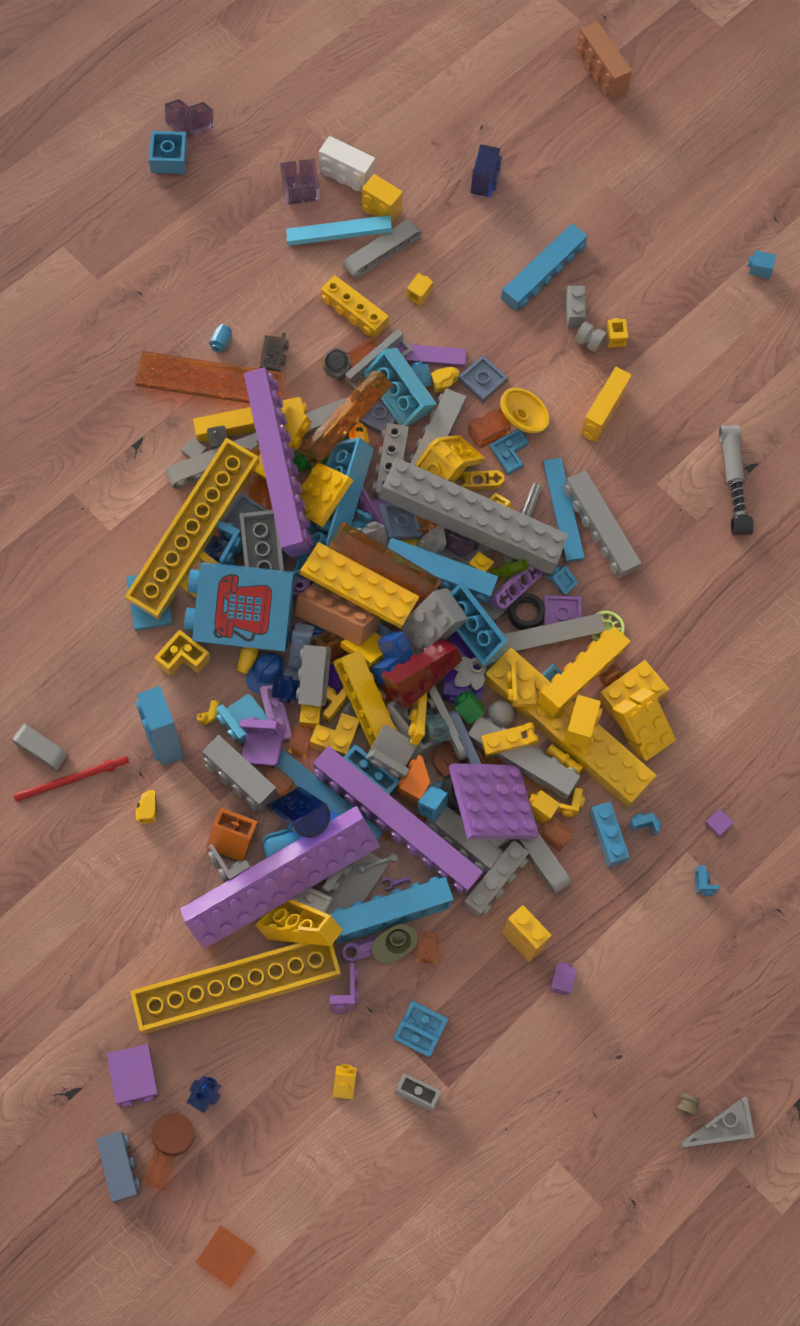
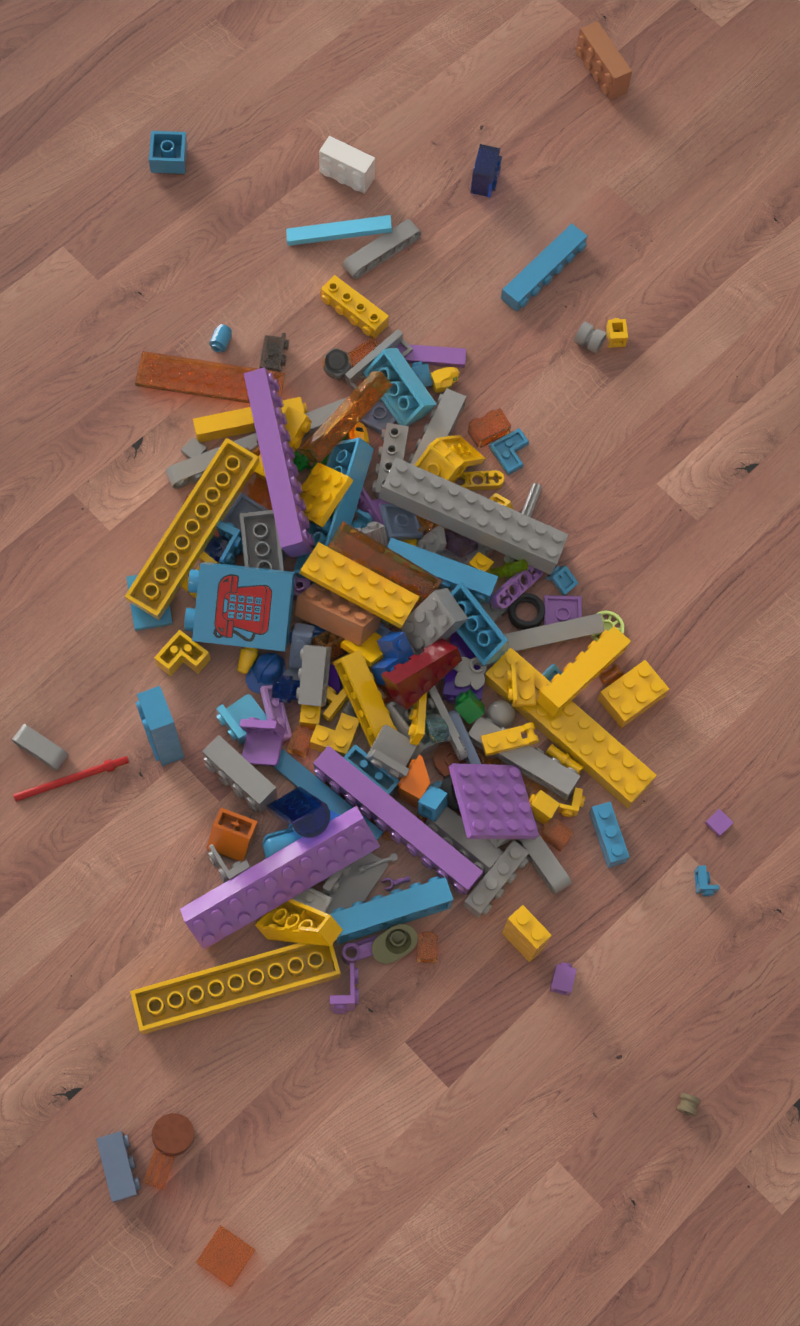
(133, 1075): medium lavender brick -> none
(147, 808): yellow rock -> none
(189, 119): brick -> none
(204, 1093): clear blue brick -> none
(209, 716): yellow arm -> none
(216, 436): dark grey bracket -> none
(280, 780): clear orange brick -> none
(302, 185): piece -> none
(344, 1081): yellow bracket -> none
(381, 198): yellow brick -> none
(417, 1092): light grey brick -> none
(419, 289): yellow brick -> none
(420, 1028): dark azure slope -> none
(482, 378): sand blue tile -> none
(524, 410): yellow dish -> none
(563, 509): dark azure tile -> none
(575, 306): light grey brick -> none
(583, 722): yellow brick -> none
(601, 524): light grey brick -> none
(606, 404): yellow brick -> none
(640, 821): dark azure bracket -> none
(644, 724): yellow piece -> none
(730, 439): piece -> none
(730, 1125): light grey wing -> none
(761, 264): dark azure brick -> none

